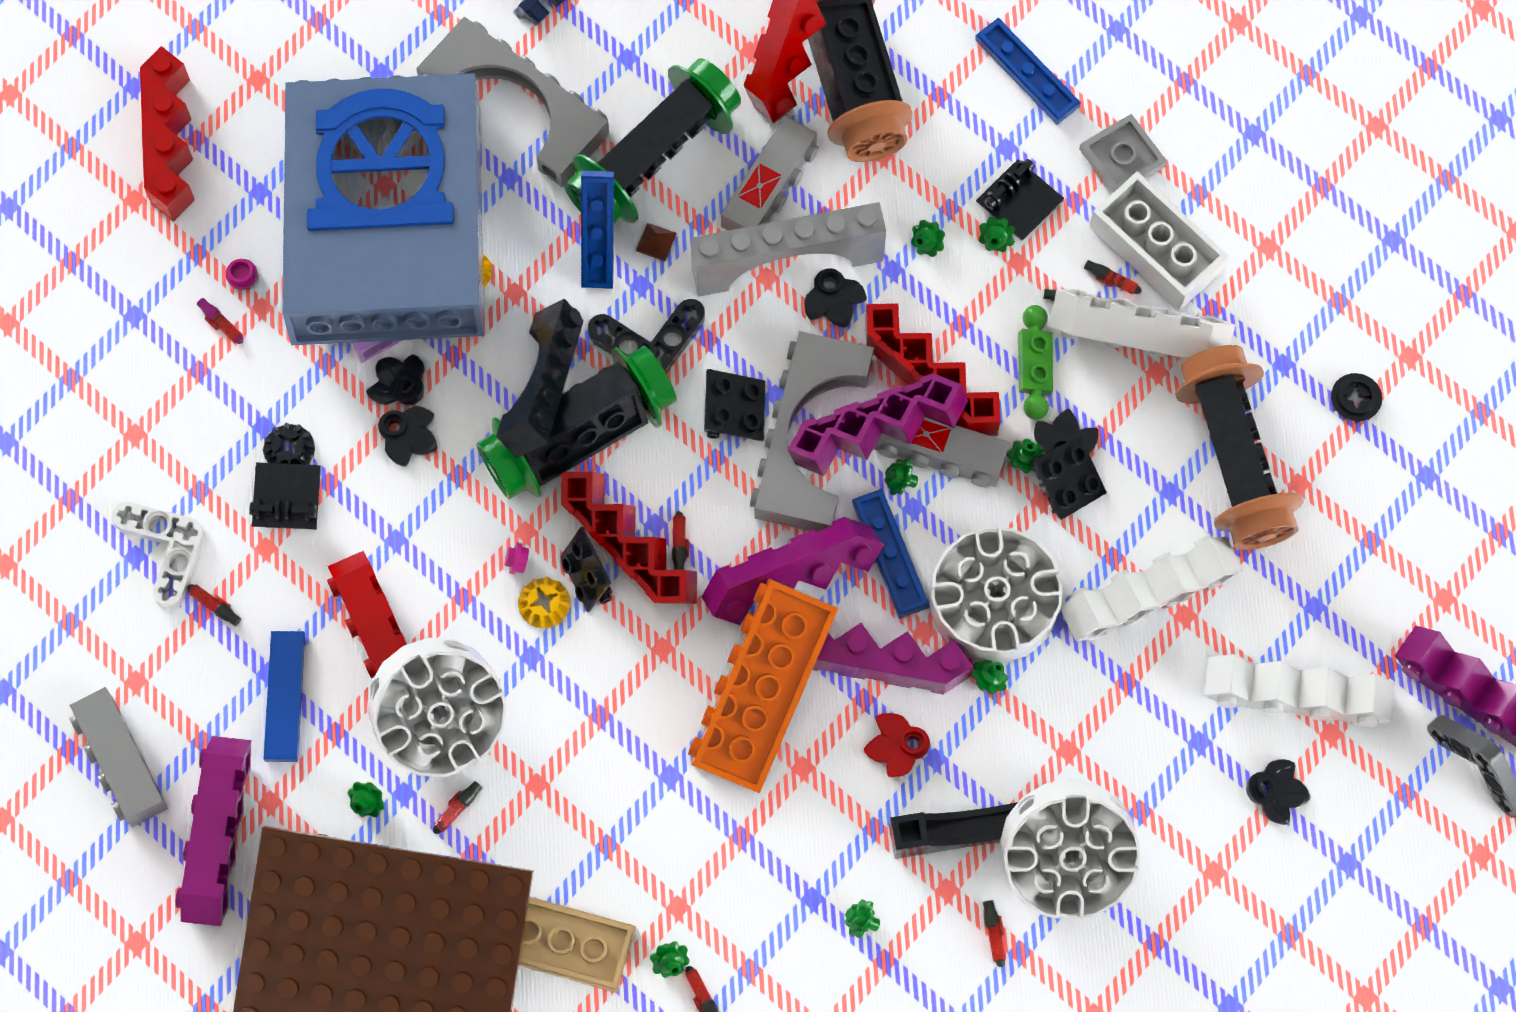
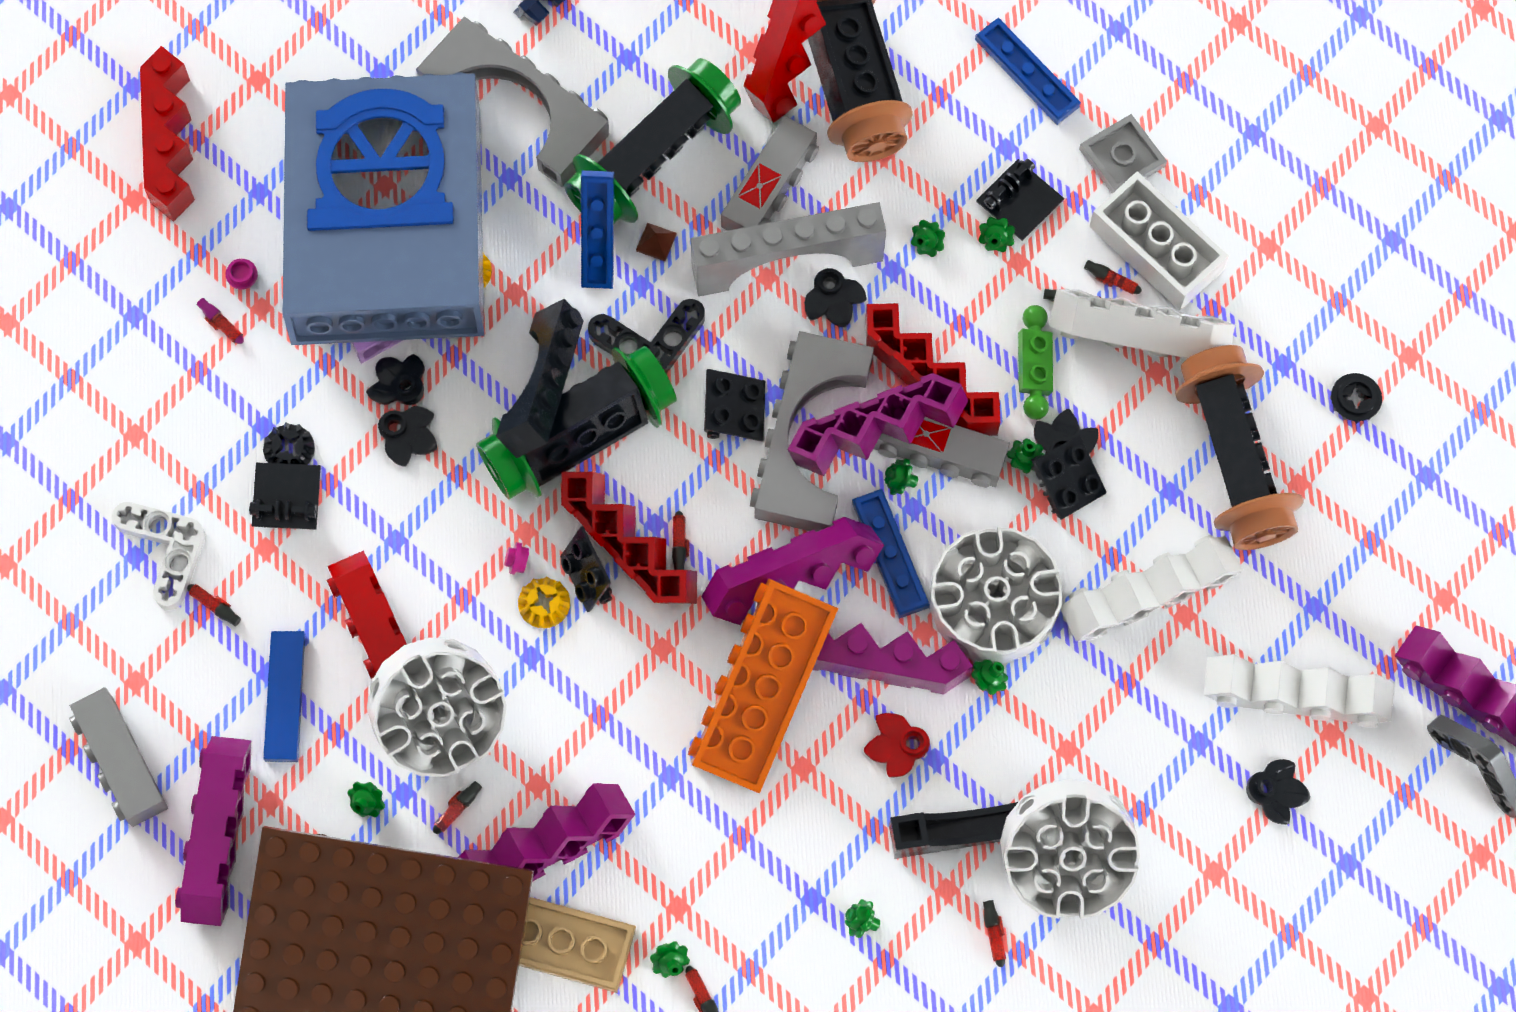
(561, 832): none -> magenta brick

